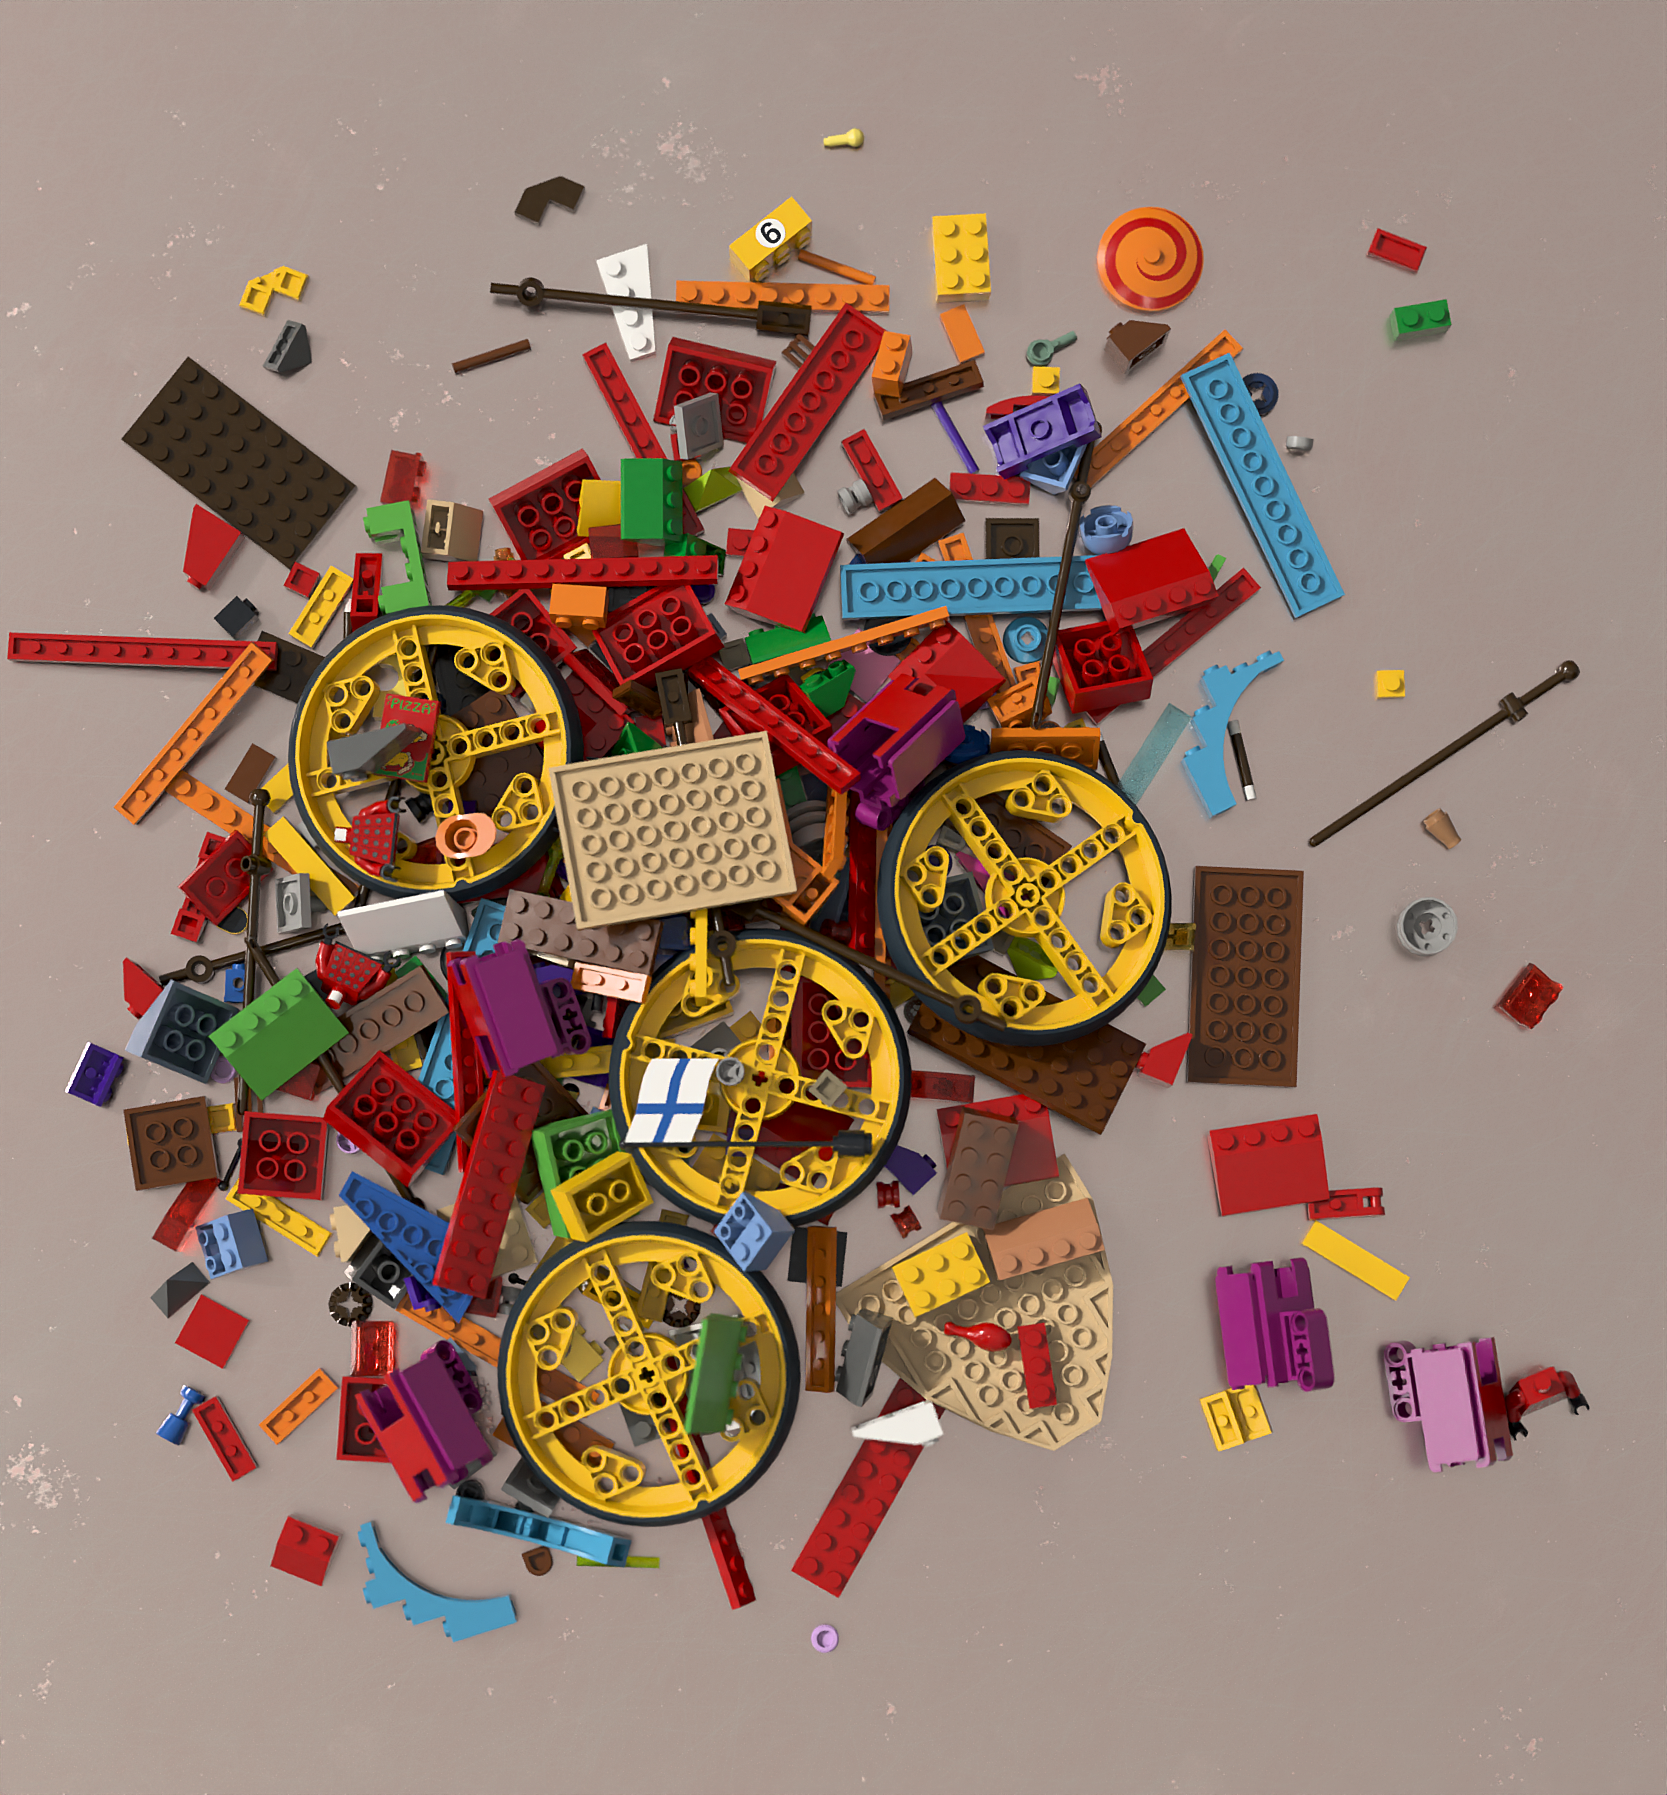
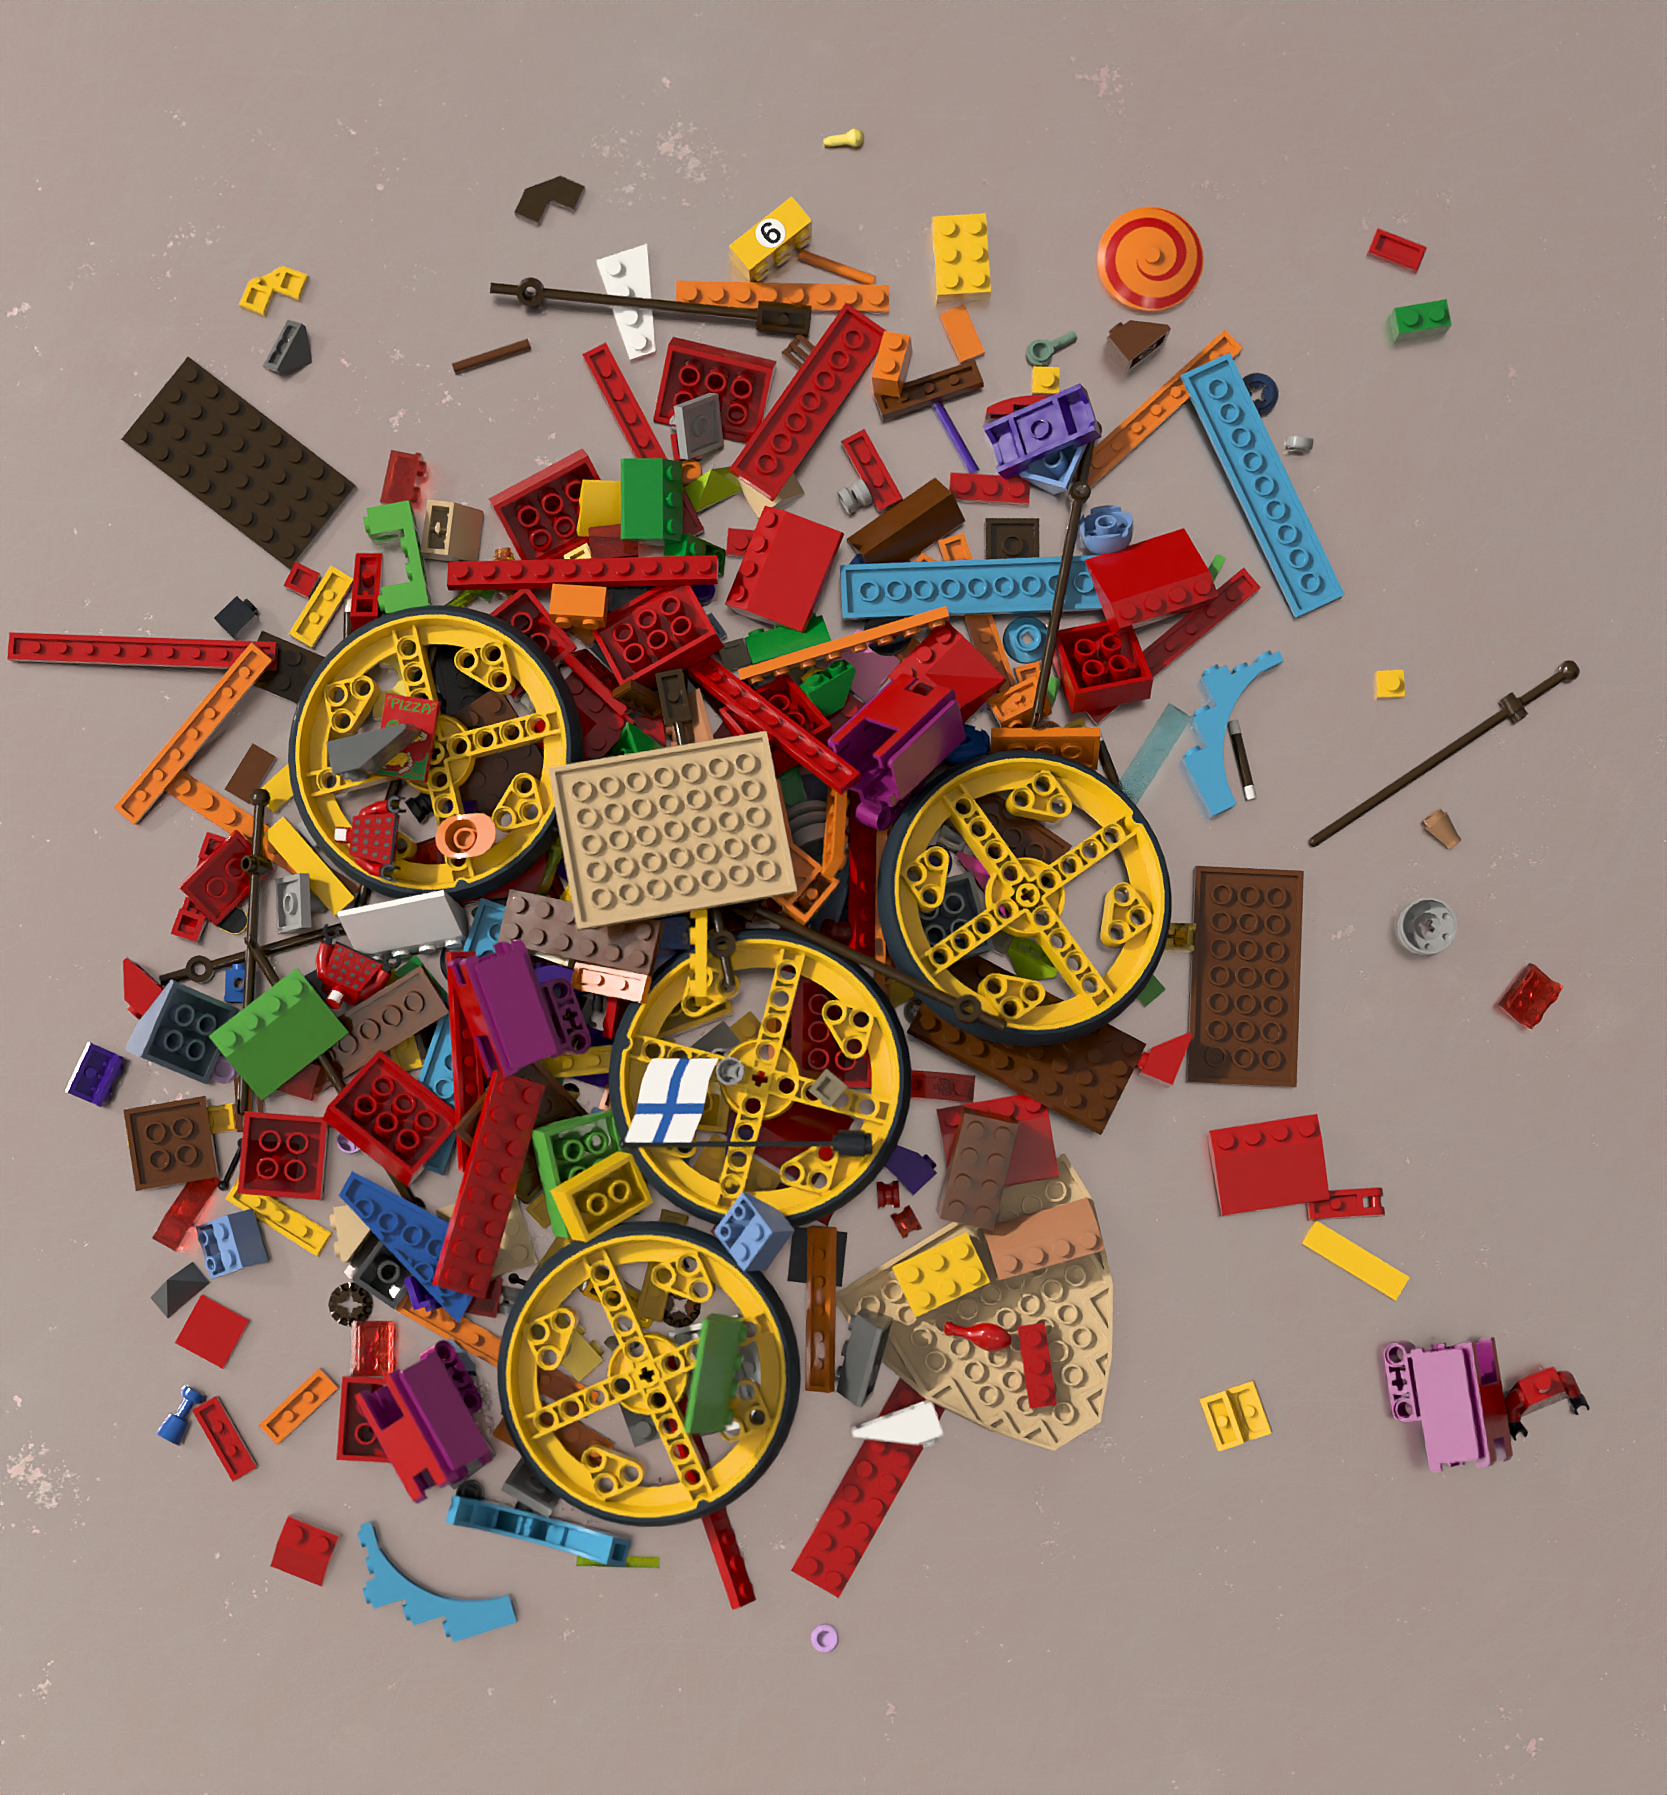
(208, 548): red slope -> none
(538, 1560): reddish brown tile -> none
(1273, 1327): magenta piece -> none

